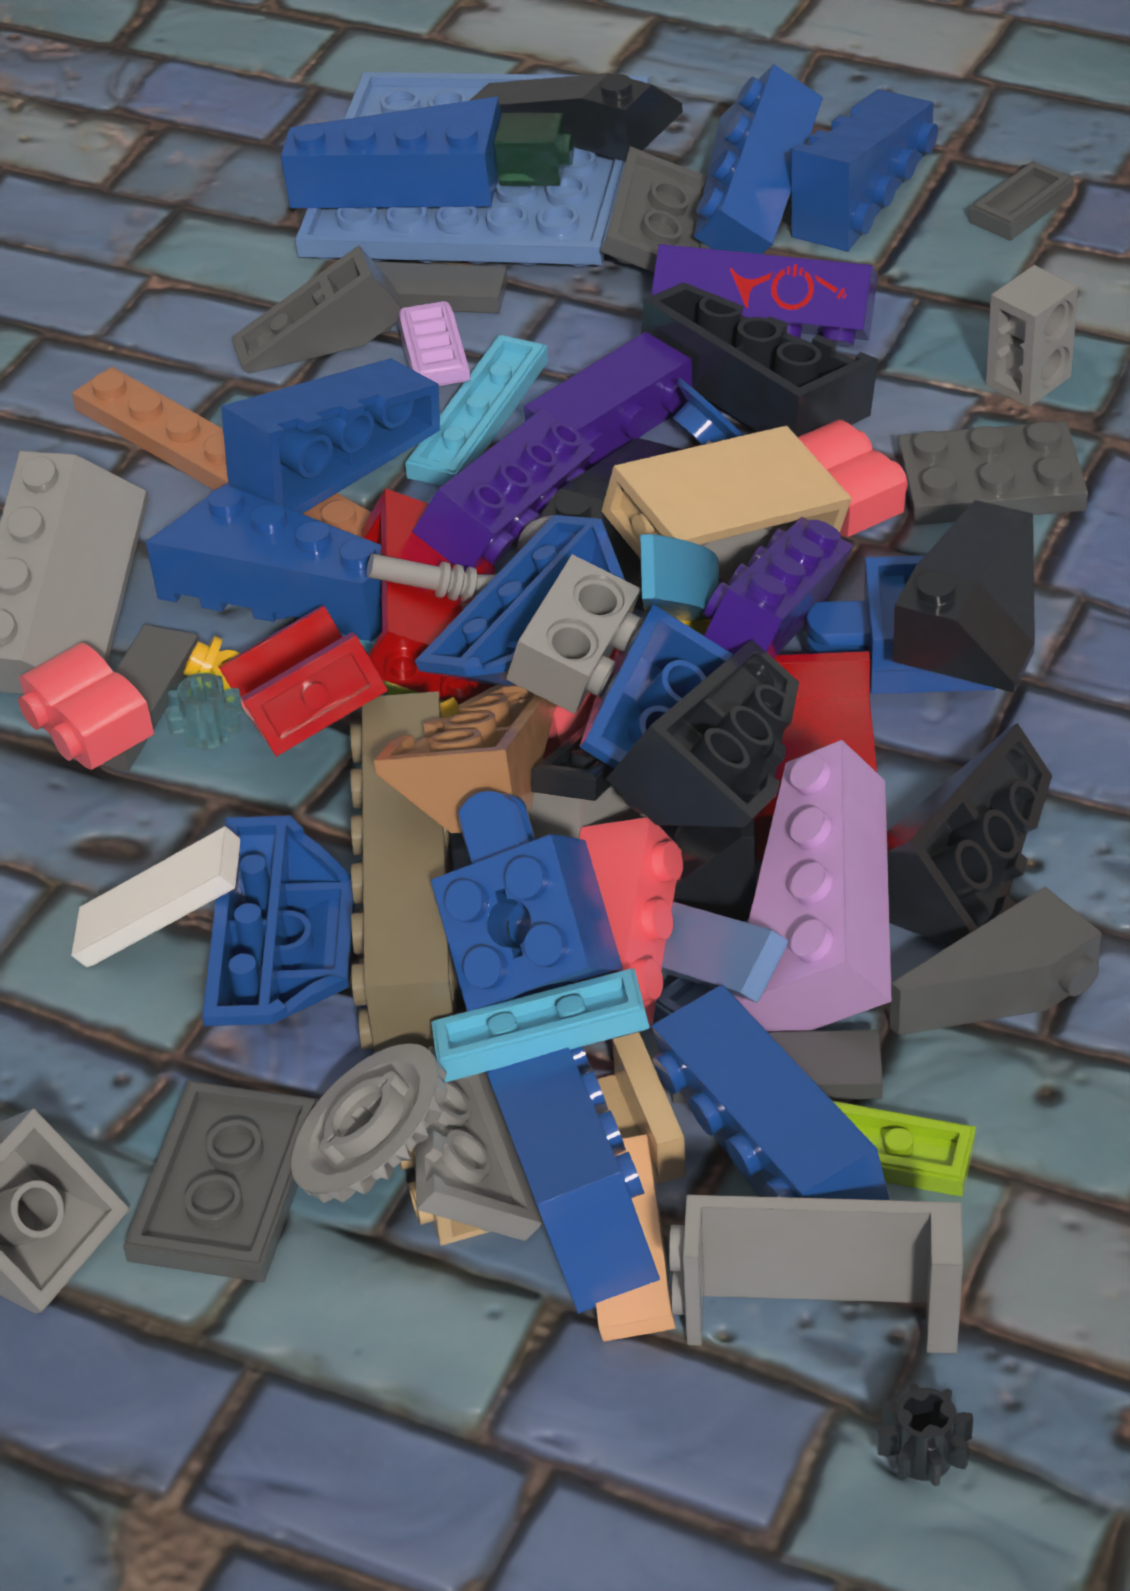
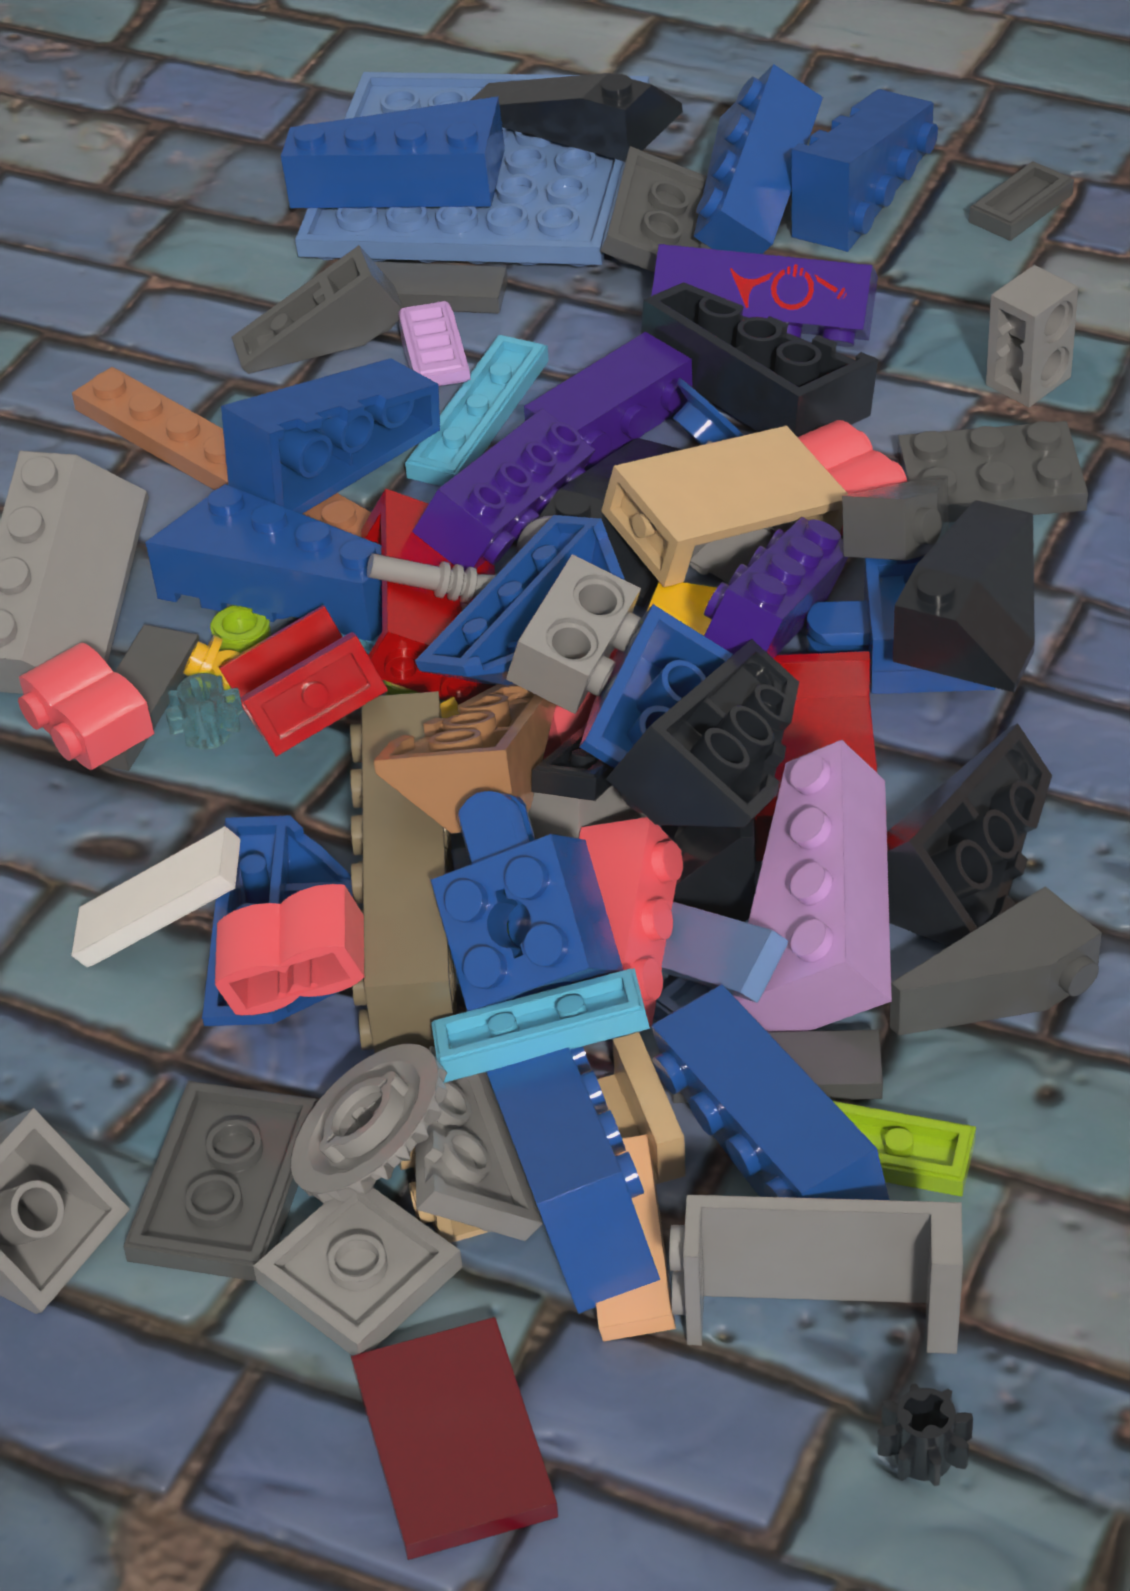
(239, 628): none -> lime tile
(290, 949): none -> coral brick
(358, 1269): none -> light grey plate
(453, 1438): none -> dark red tile
(532, 149): brick -> none
(677, 576): dark azure slope -> none
(896, 519): none -> dark grey slope

